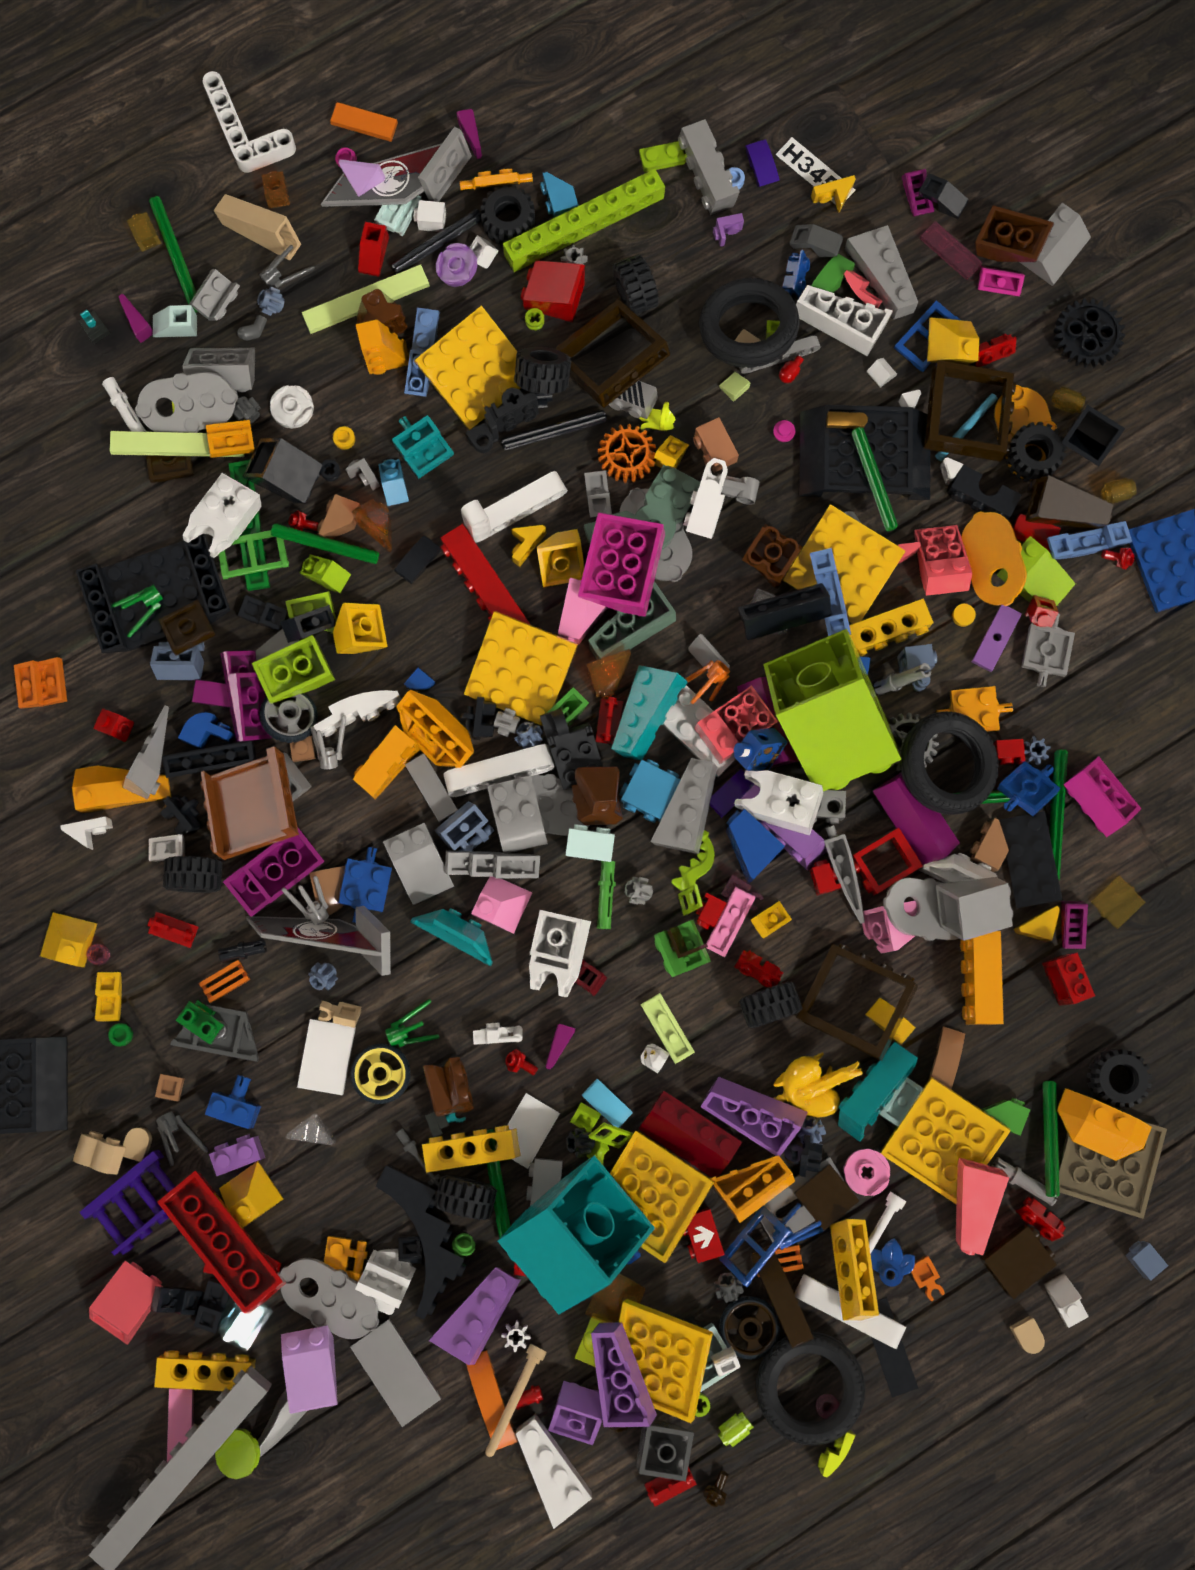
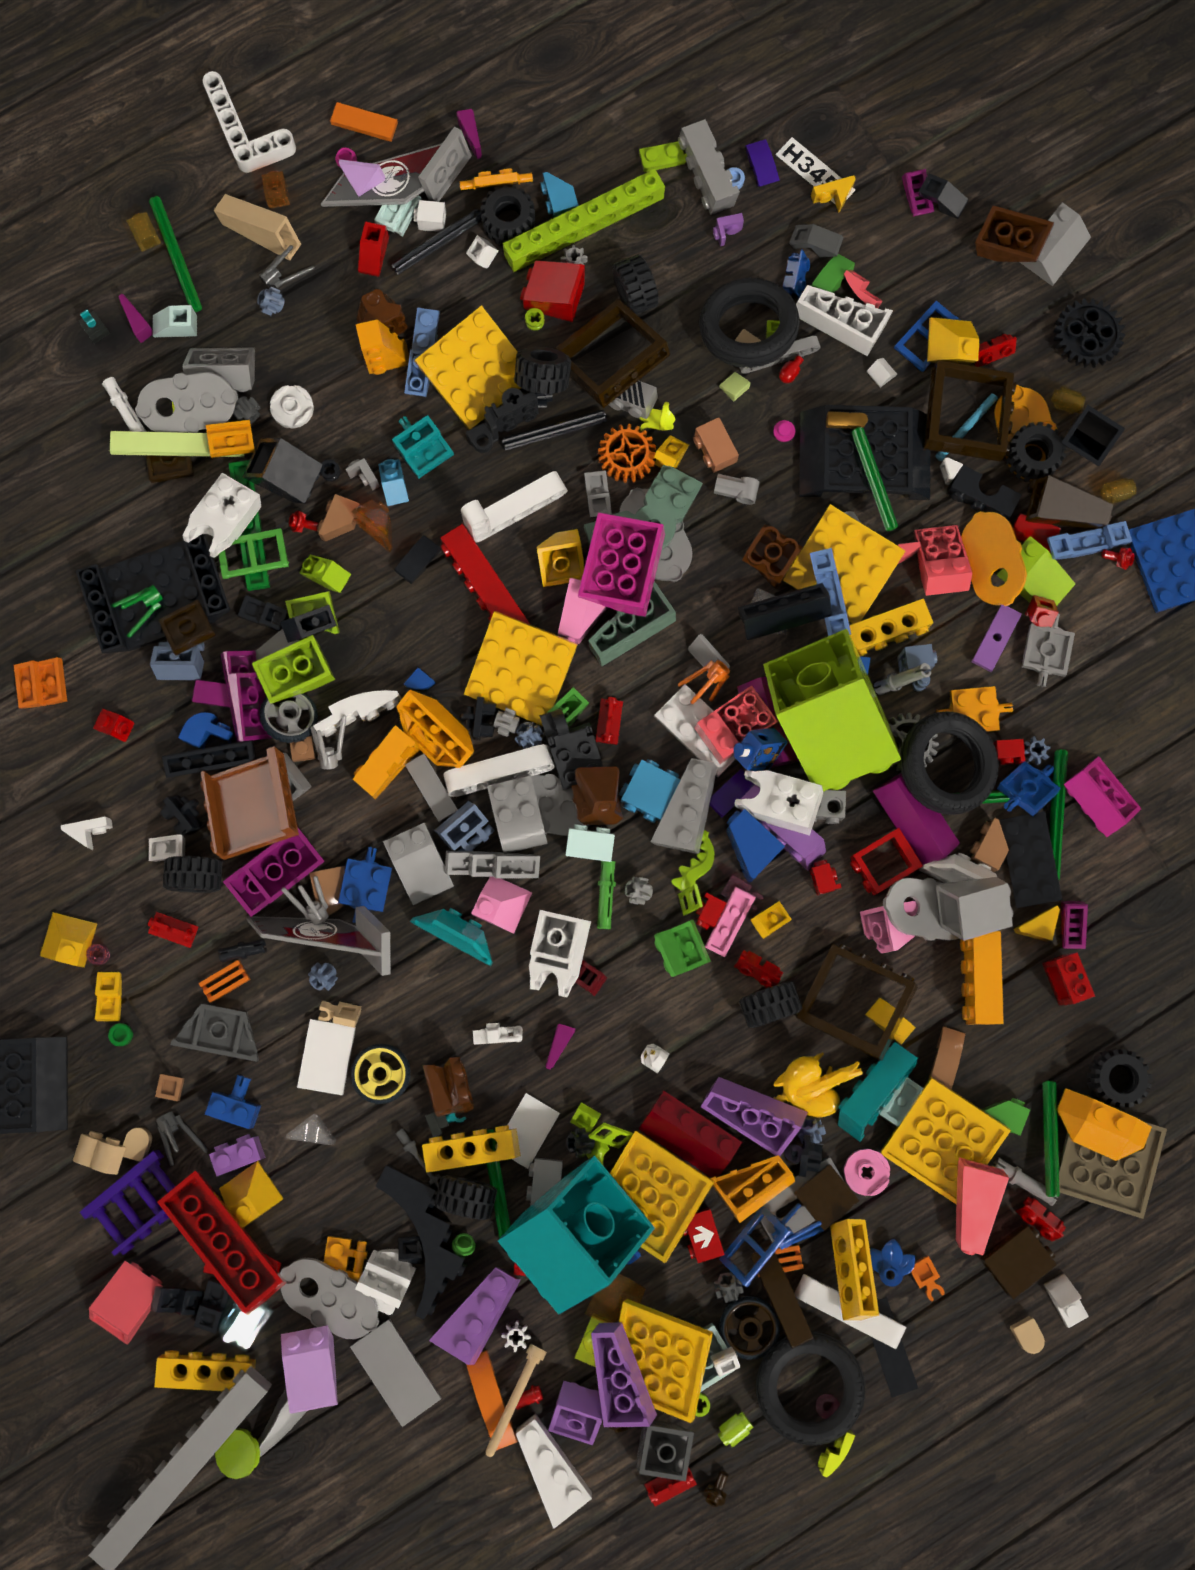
(102, 789): light orange wedge -> none
(146, 767): light grey wedge -> none
(179, 1416): bright pink tile -> none
(200, 1021): green hips -> none
(214, 296): light grey bracket -> none
(252, 331): dark grey arm -> none
(325, 543): green axle -> none
(344, 437): yellow tile -> none
(348, 305): yellowish green tile -> none
(359, 629): yellow slope -> none
(398, 1034): green plant -> none
(456, 265): medium lavender tile -> none
(515, 1061): red plate -> none
(530, 538): yellow slope -> none
(607, 673): clear orange slope -> none
(607, 1103): medium azure slope -> none
(646, 709): teal wedge -> none
(667, 1028): yellowish green tile -> none
(678, 945): dark brown bracket -> none
(707, 502): white brick -> none
(844, 868): light grey piece -> none
(882, 266): light grey wedge -> none
(893, 1204): white piece -> none
(909, 399): white slope -> none
(951, 250): clear pink tile -> none
(963, 615): yellow tile -> none
(1000, 281): dark pink slope -> none
(1118, 902): clear yellow piece -> none
(1146, 1260): sand blue brick -> none

